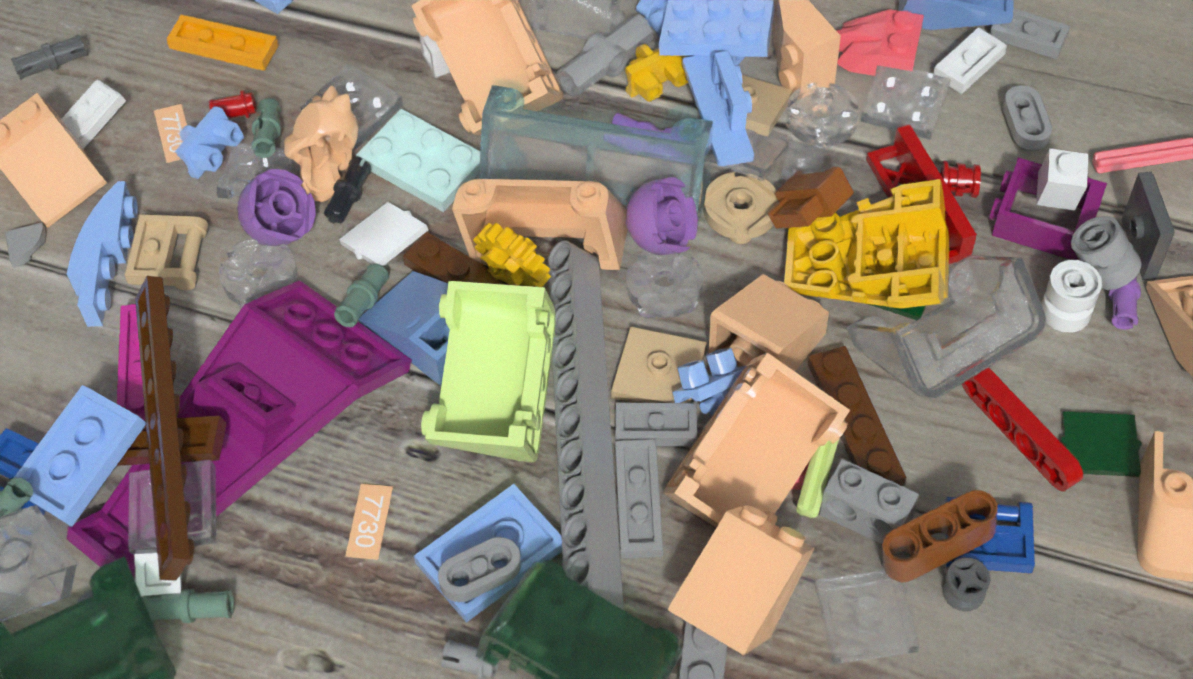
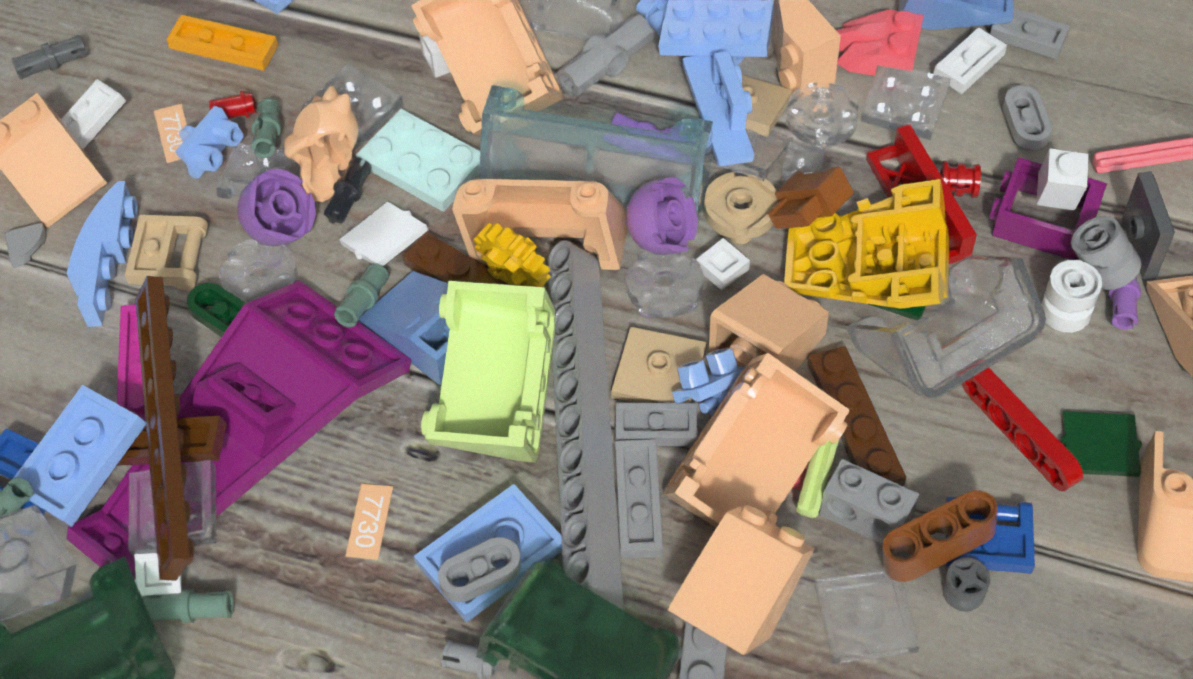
(221, 314): none -> dark green plate
(651, 70): yellow hips -> none
(723, 264): none -> white plate

